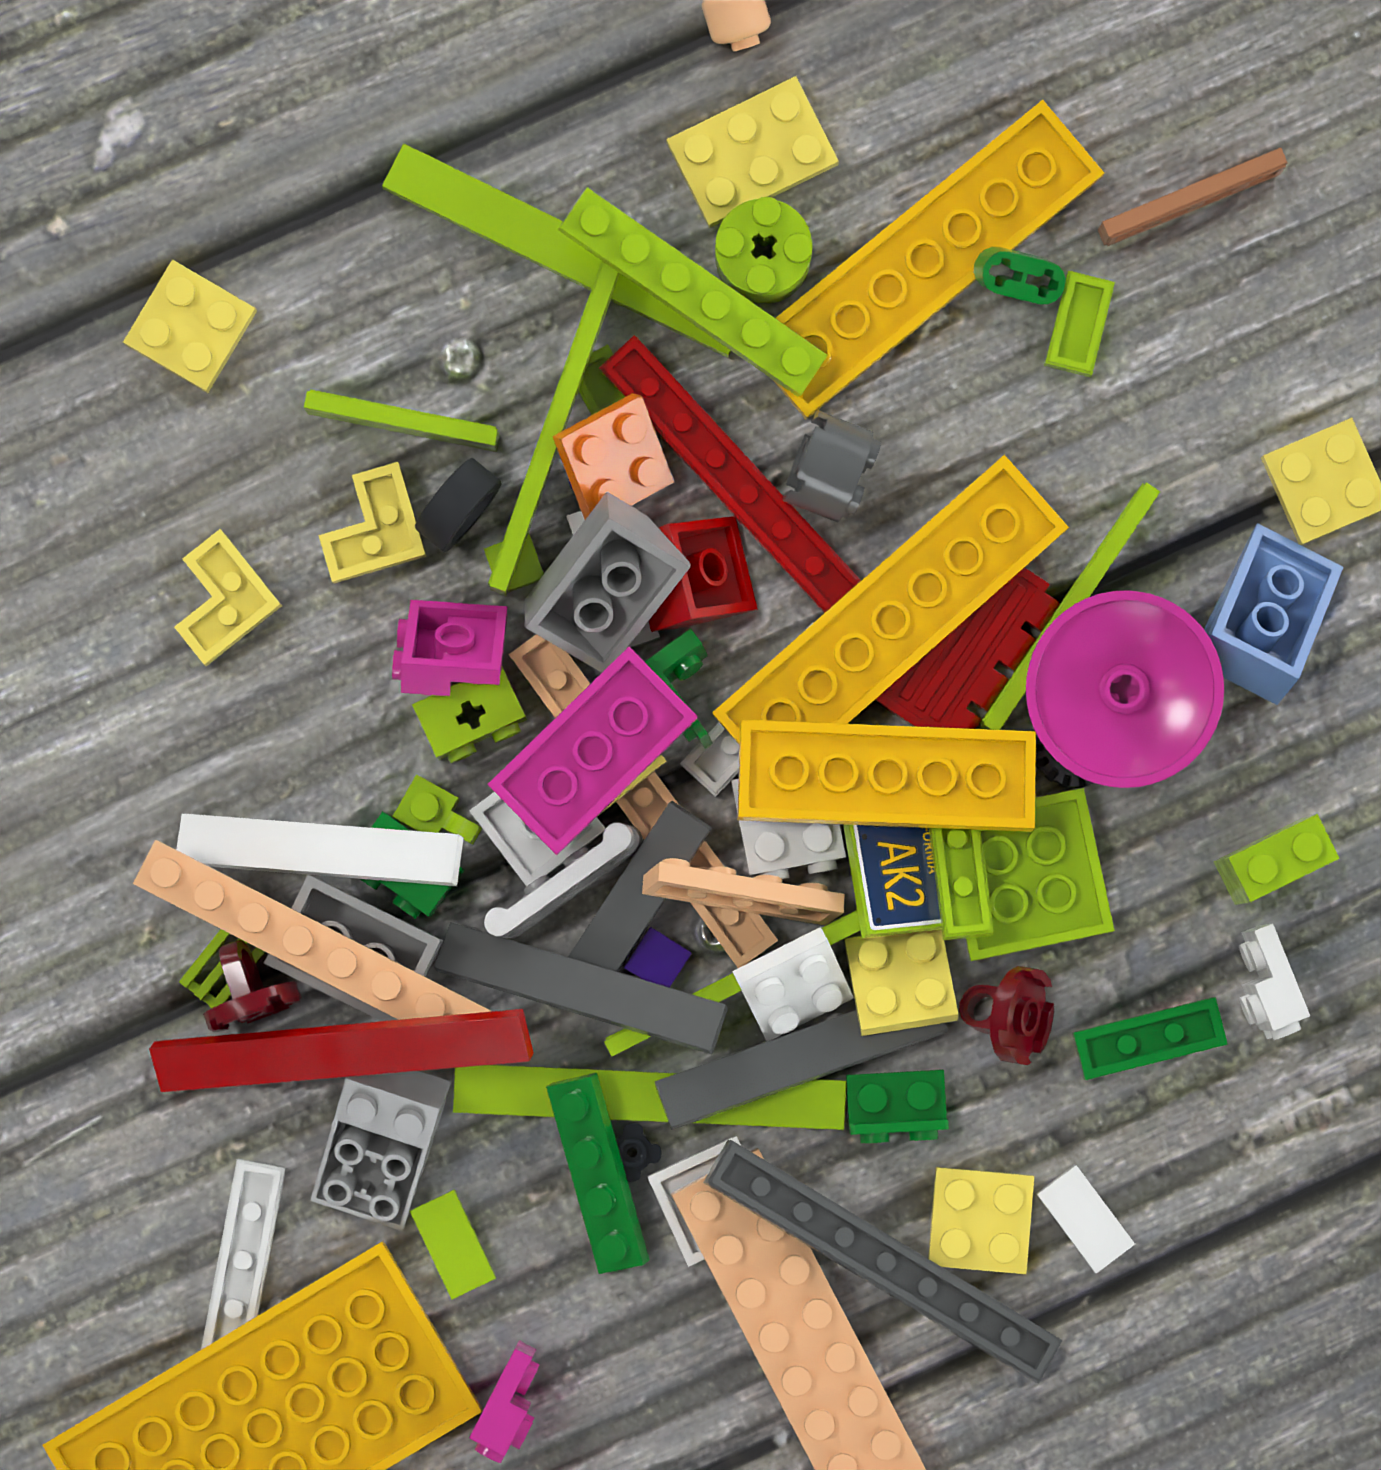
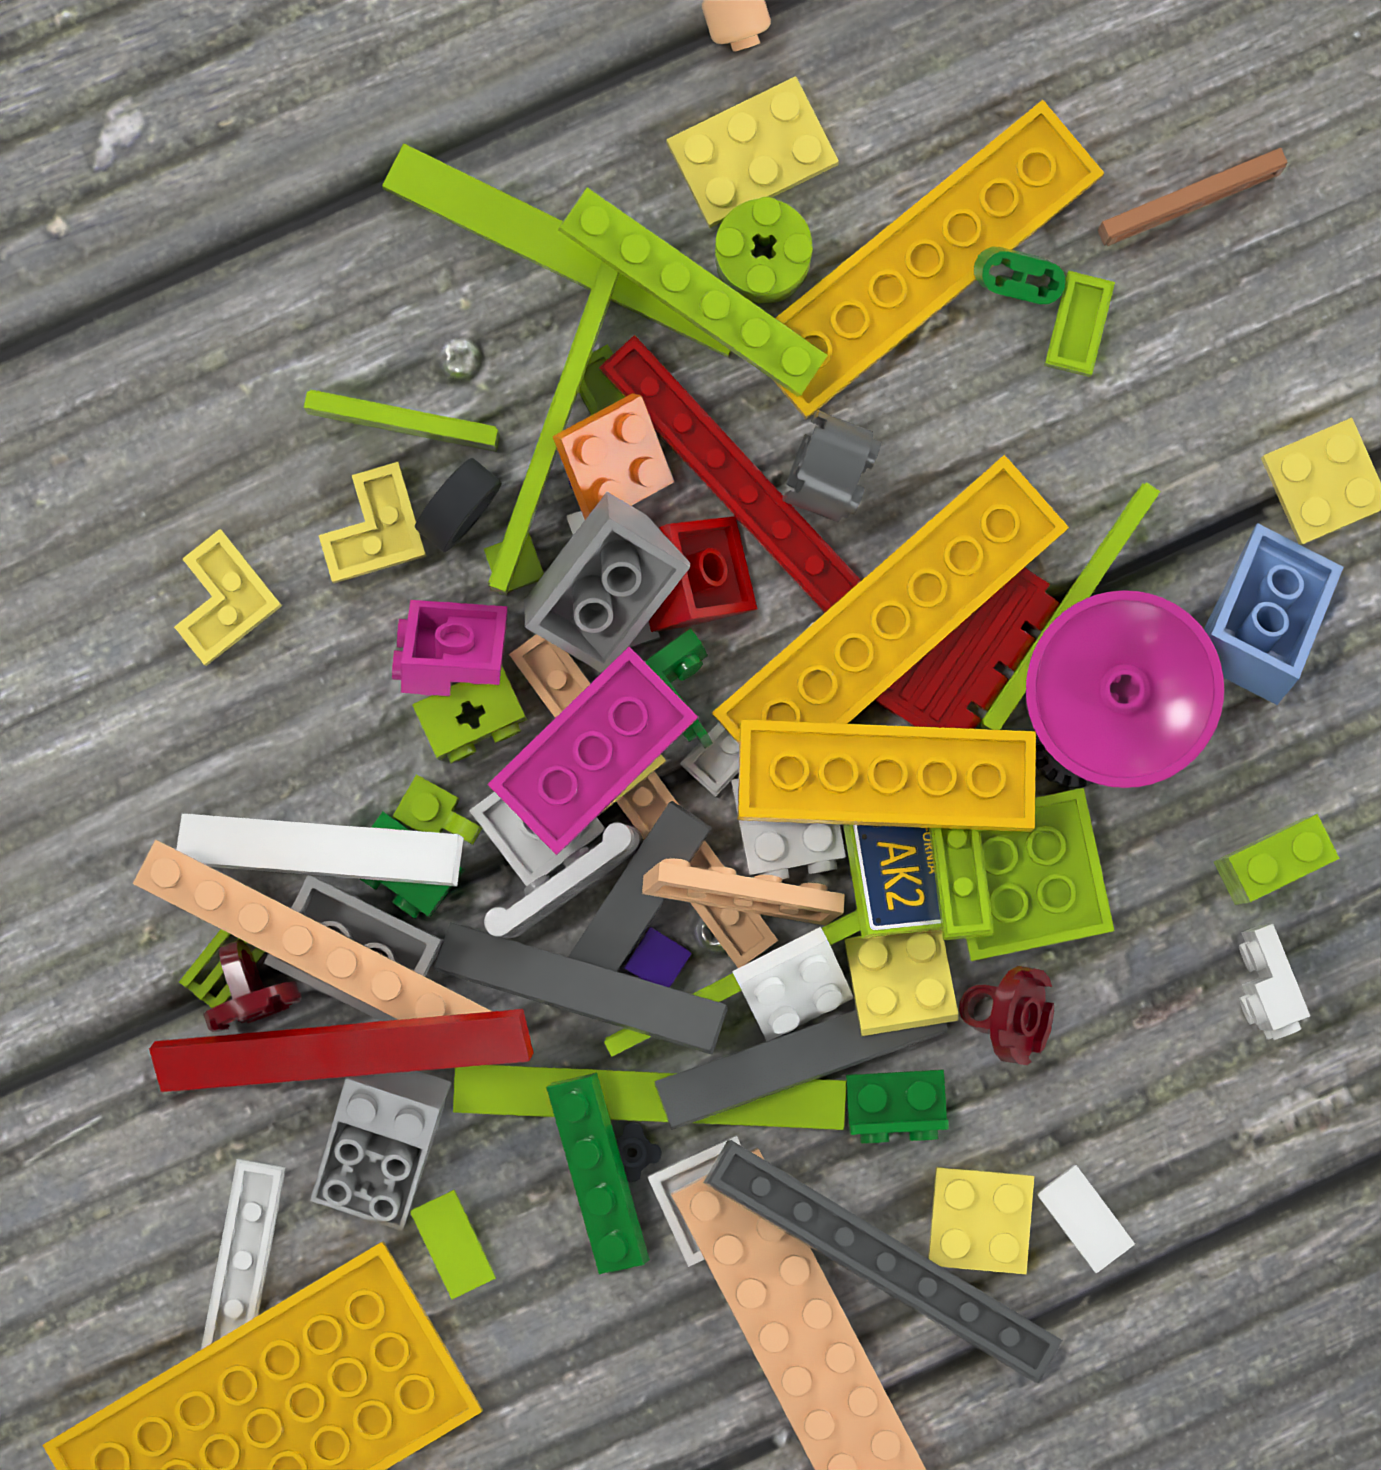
(190, 326): light yellow plate -> none
(505, 1414): dark pink plate -> none
(1149, 1038): green plate -> none

